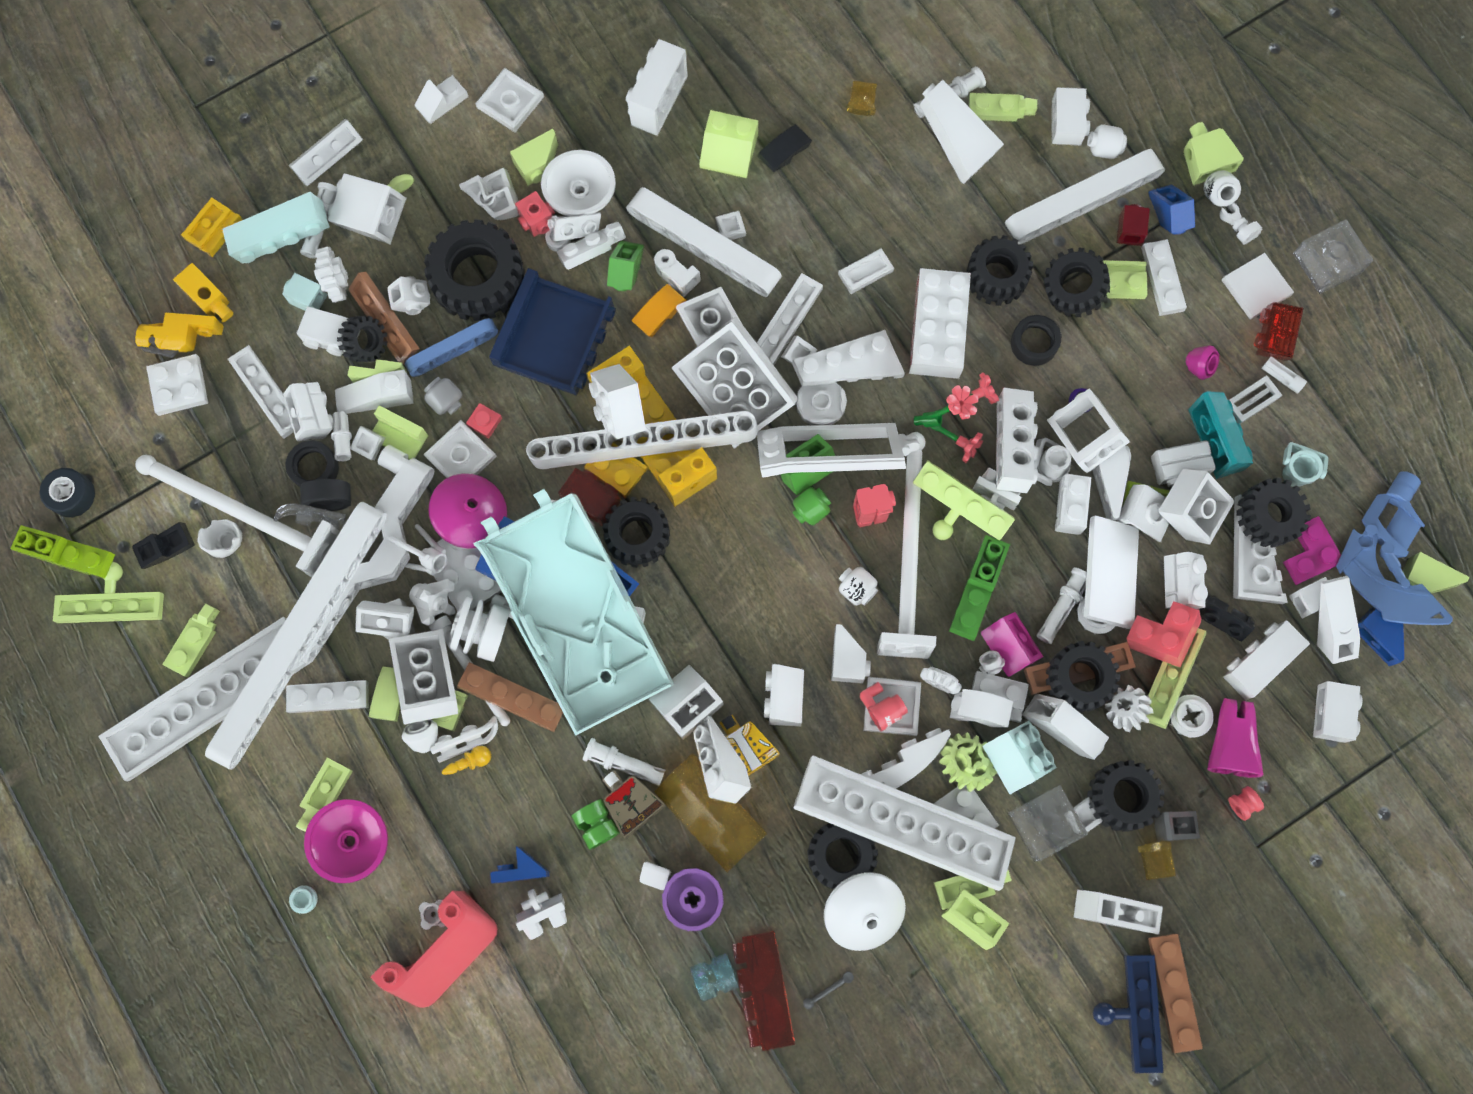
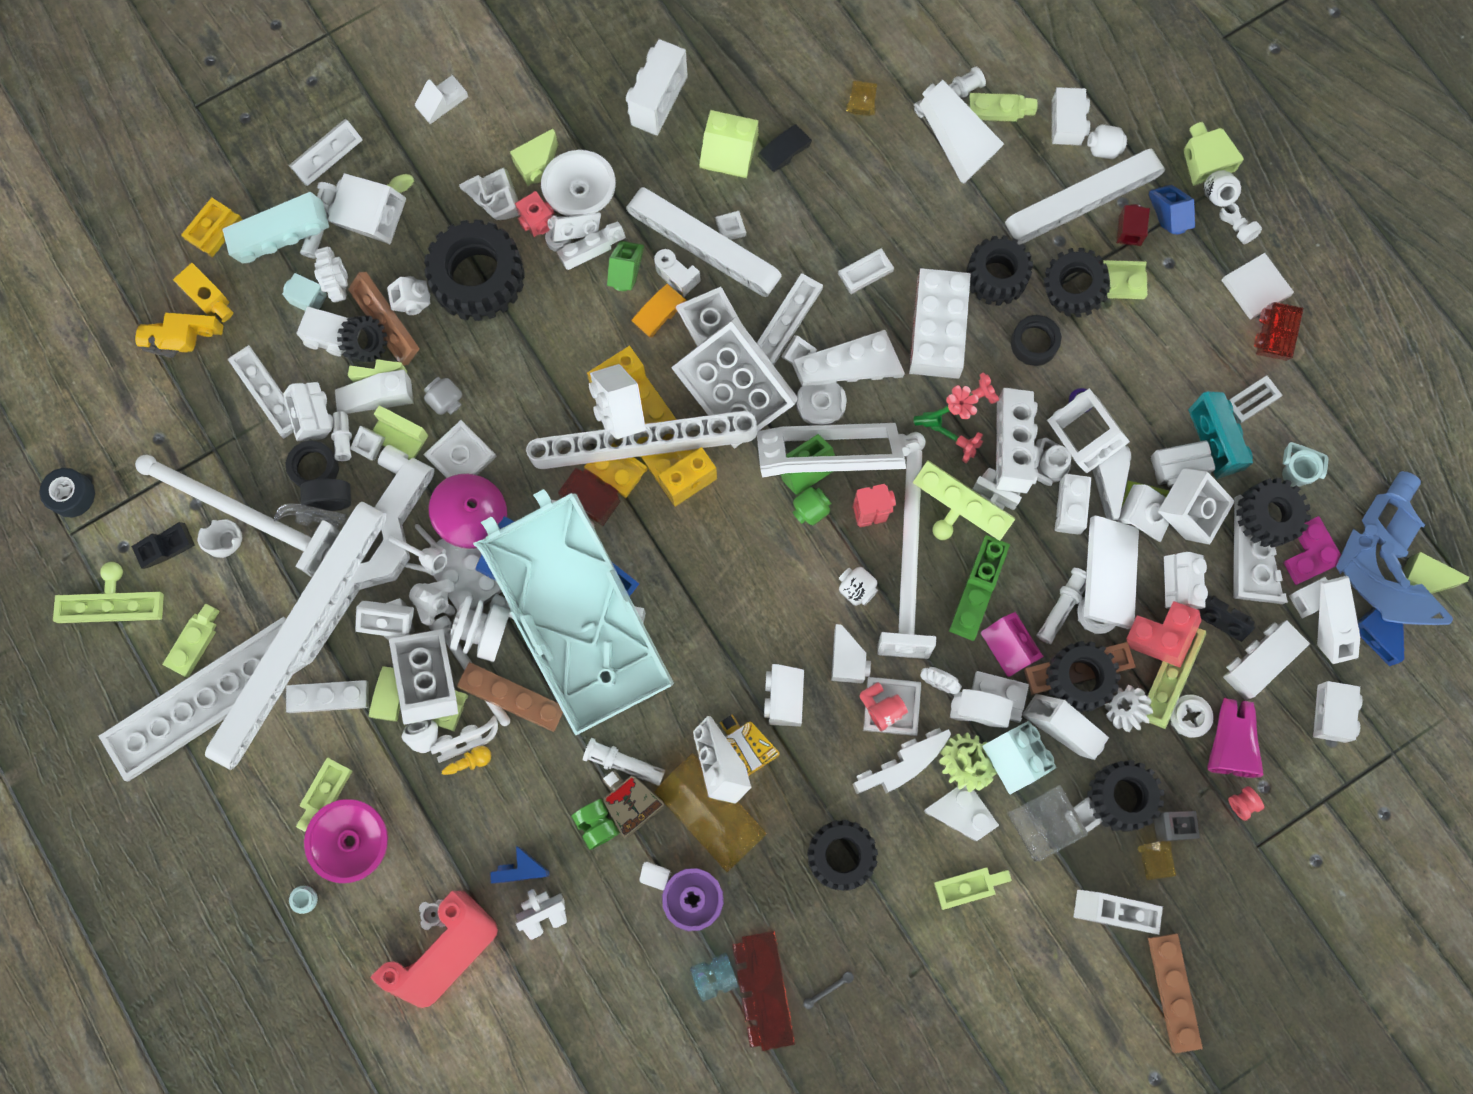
(62, 552): lime slope -> none
(177, 384): white plate -> none
(451, 347): medium blue beam -> none
(484, 420): coral plate -> none
(509, 100): white tile -> none
(552, 333): dark blue panel -> none
(631, 512): black tyre -> none
(687, 702): white slope -> none
(857, 902): white dish -> none
(905, 823): white plate -> none
(975, 920): yellowish green panel -> none
(991, 662): white plate -> none
(1141, 1012): dark blue plate -> none
(1163, 277): white plate -> none
(1203, 361): dark pink cone -> none
(1284, 375): white piece -> none
(1333, 256): clear brick -> none

